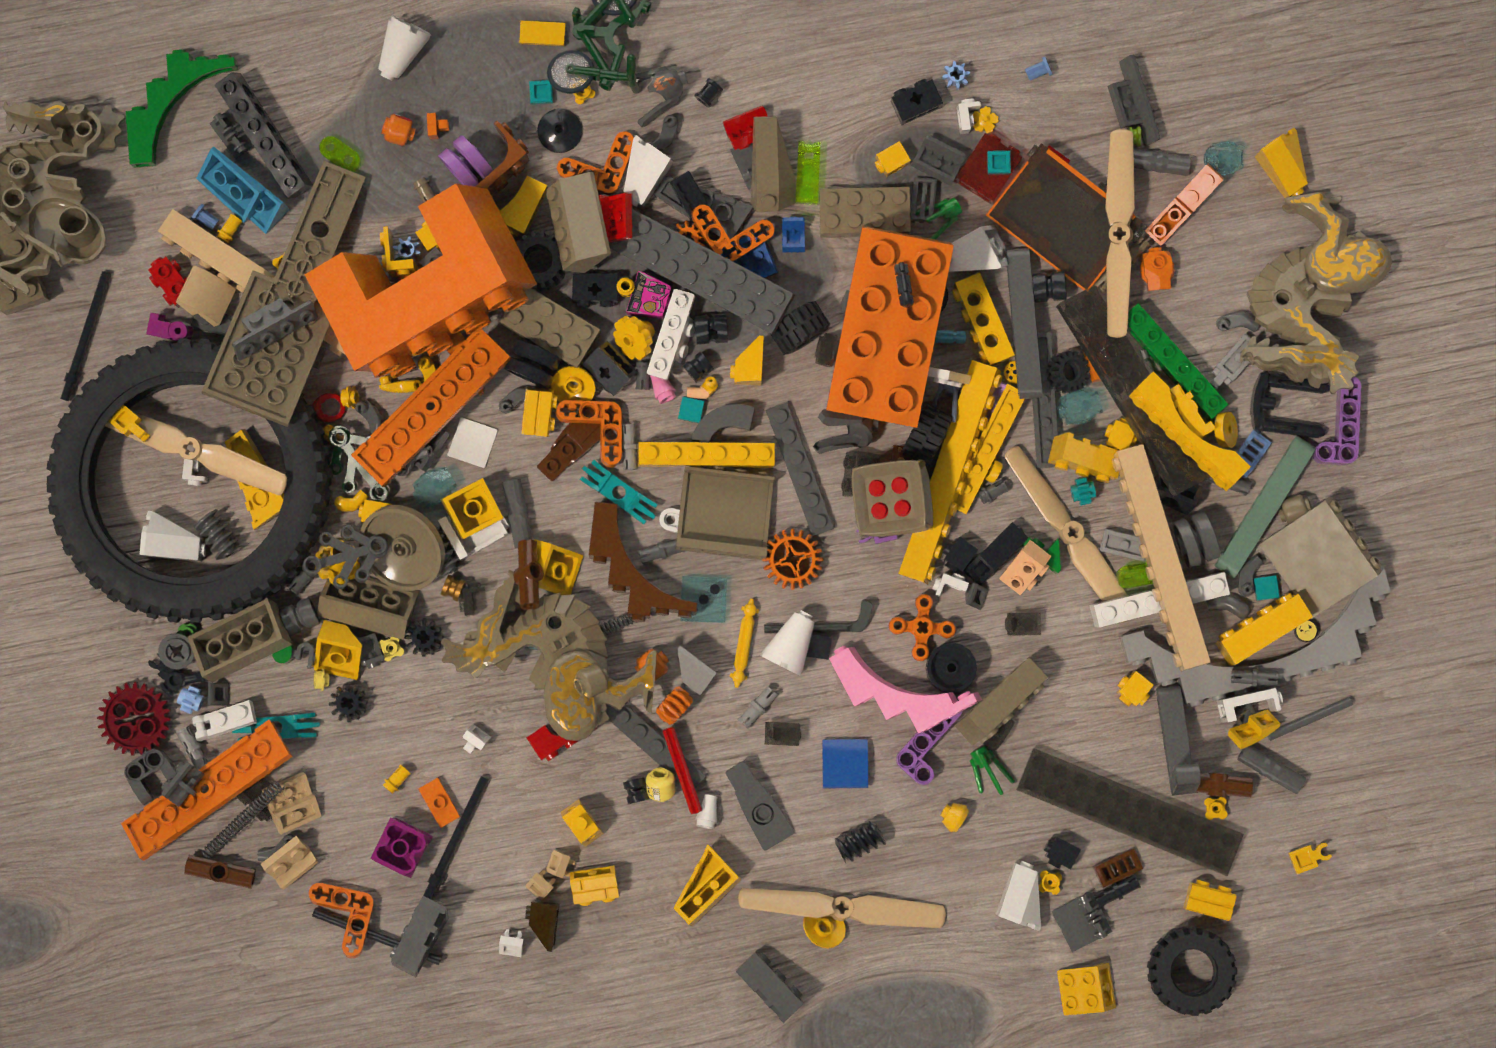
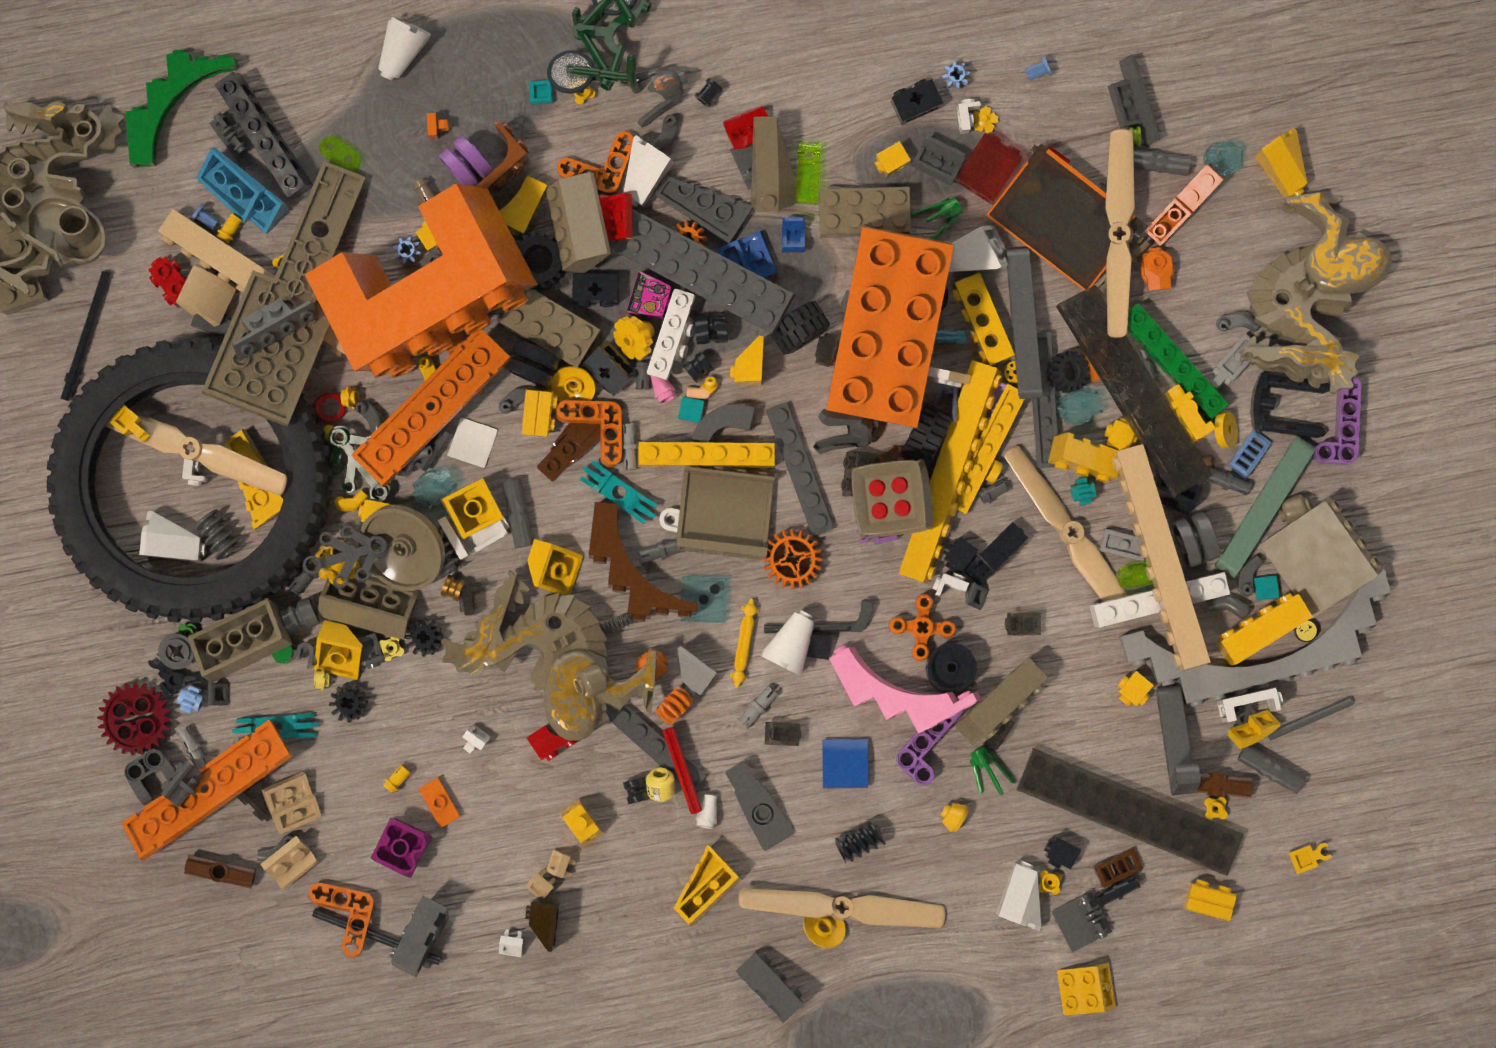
(174, 331): magenta leg -> none
(224, 720): white plate -> none
(244, 819): dark grey piece -> none
(397, 268): yellow bracket -> none
(398, 129): orange head -> none
(400, 386): yellow arm -> none
(436, 879): black bar -> none
(528, 574): reddish brown piece -> none
(542, 33): yellow tile -> none
(562, 141): black dish -> none
(594, 885): yellow brick -> none
(625, 282): yellow pin -> none
(688, 193): black plate -> none
(724, 241): orange beam -> none
(903, 284): black axle -> none
(921, 219): dark grey tile -> none
(998, 162): teal tile -> none
(1025, 567): light nougat brick -> none
(1049, 286): black wheel -> none
(1053, 550): green slope -> none
(1221, 464): yellow arch -> none
(1222, 978): black tyre -> none
(1254, 677): dark grey pin -> none

